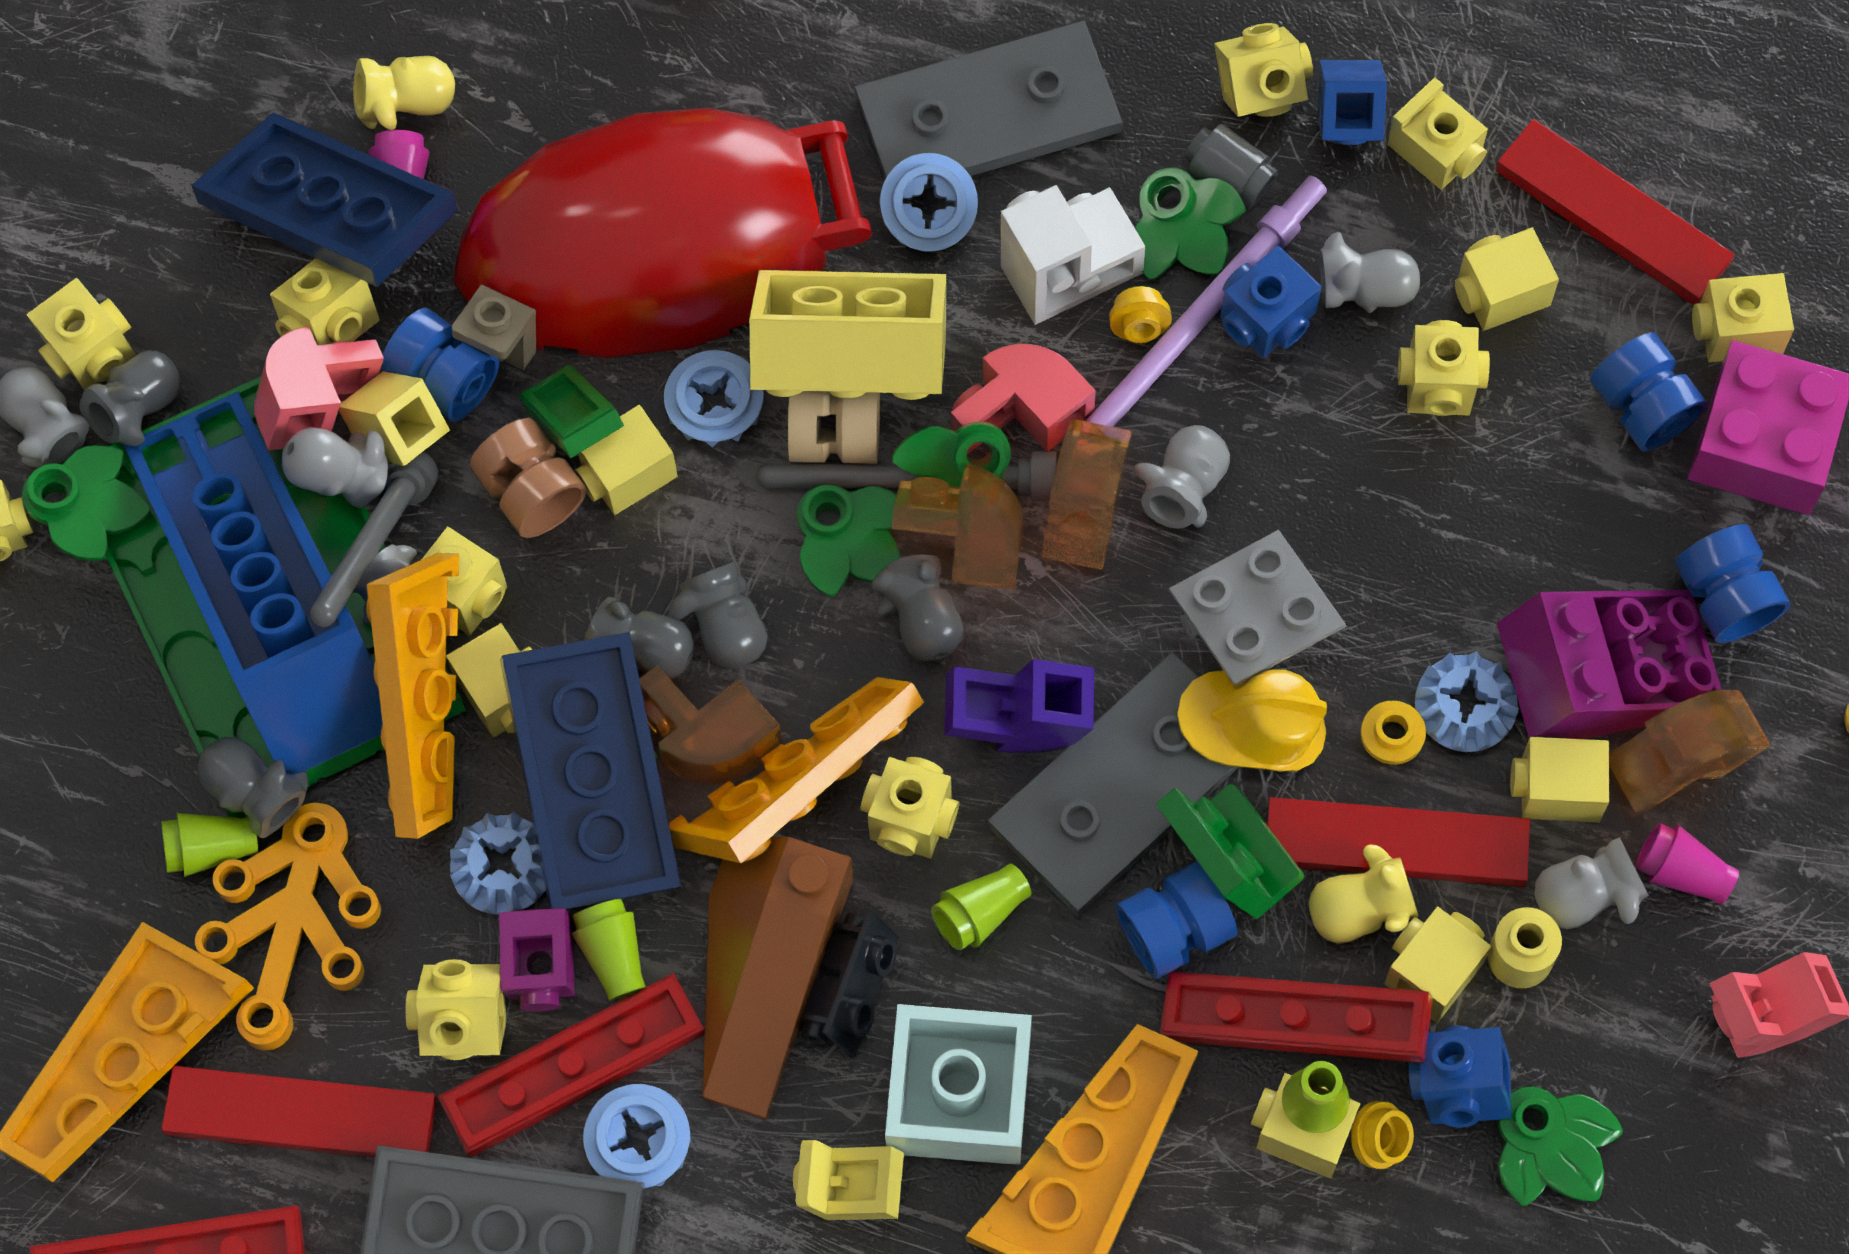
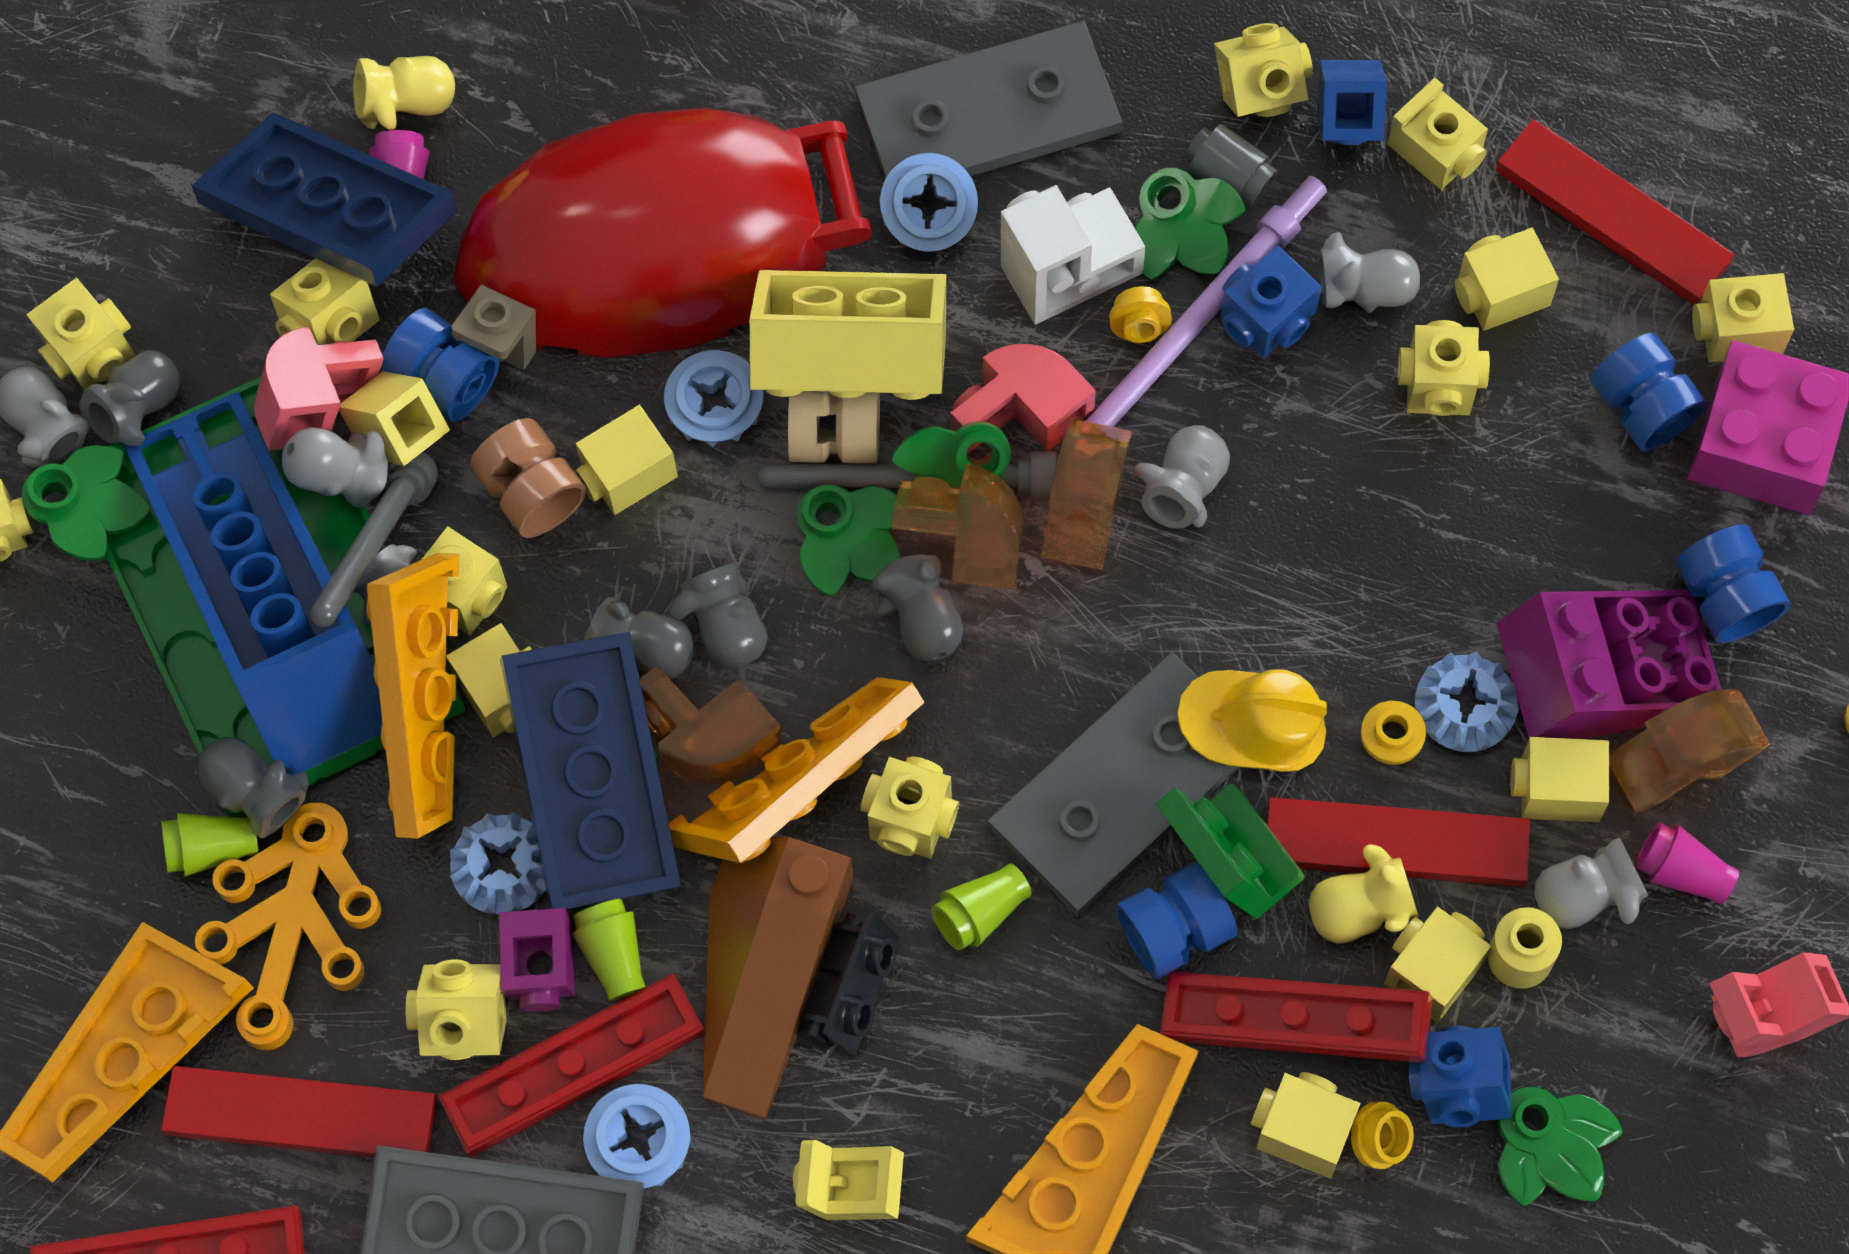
(570, 410): green tile -> none
(958, 1084): light aqua brick -> none
(1027, 712): dark purple brick -> none
(1256, 608): light grey hinge -> none
(1311, 1110): lime cone -> none

